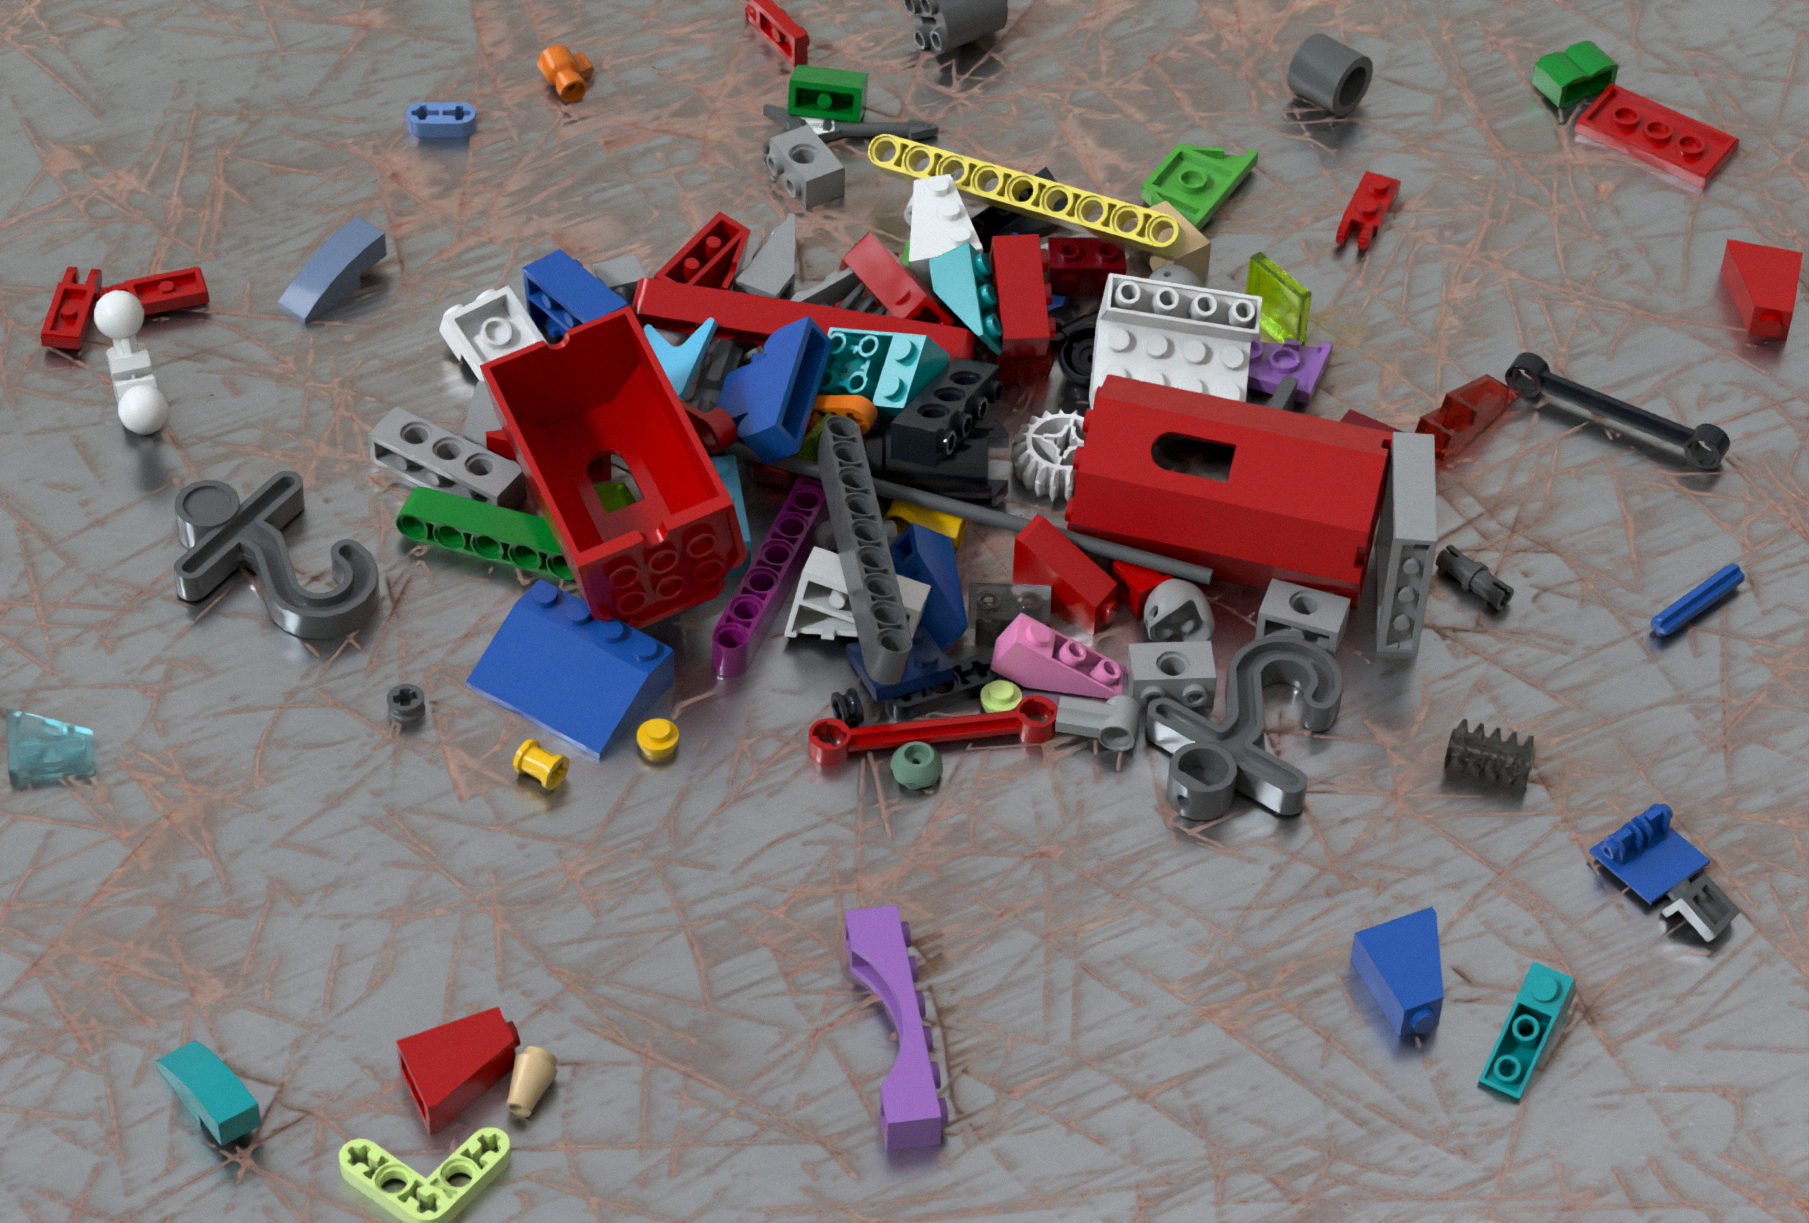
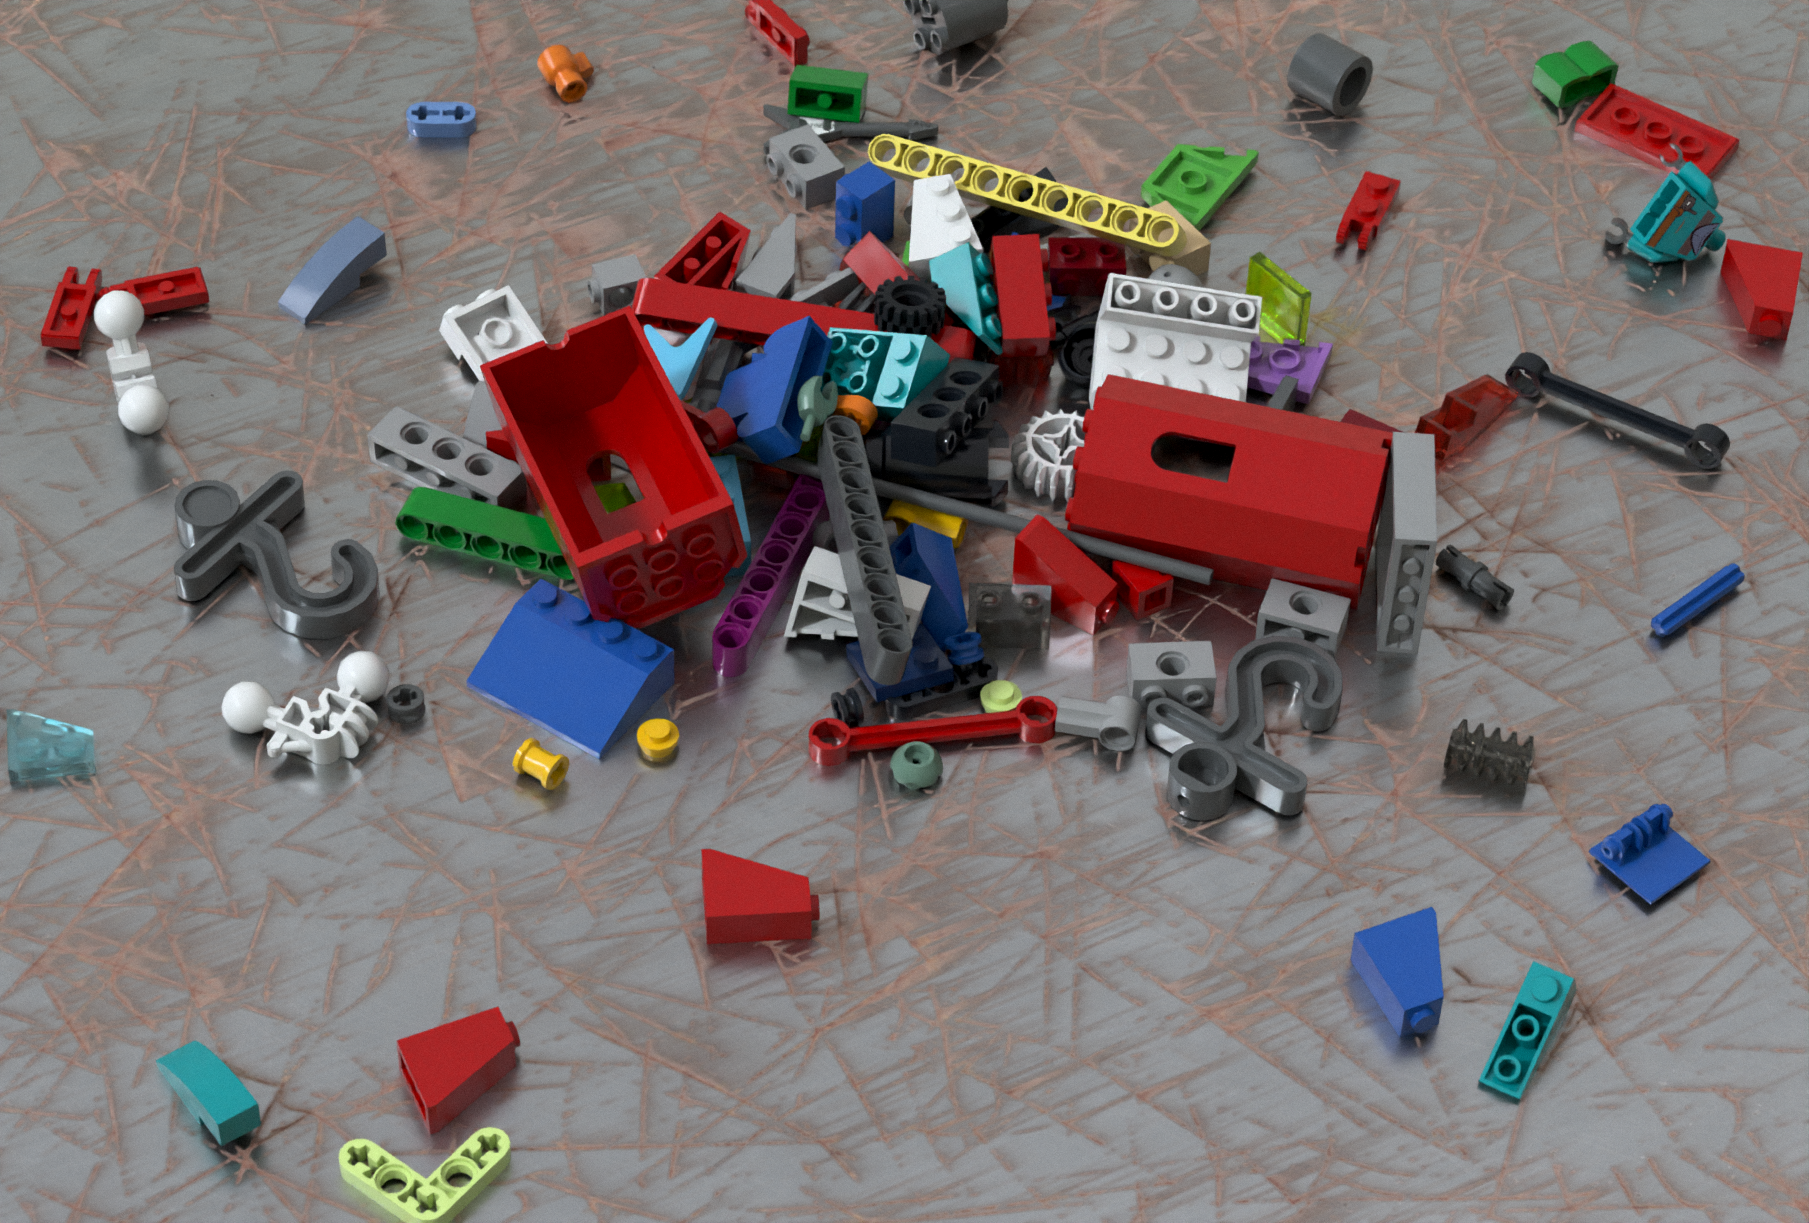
(318, 735): none -> white piece
(531, 1076): tan cone -> none
(565, 294): blue wedge -> none
(754, 901): none -> red slope
(815, 406): none -> sand green hand
(864, 204): none -> blue brick
(908, 1097): medium lavender arch -> none
(910, 306): none -> black tyre
(964, 648): none -> blue bush
(1053, 662): bright pink slope -> none
(1178, 609): light grey helmet -> none
(1677, 218): none -> teal torso
(1701, 905): dark grey bracket -> none

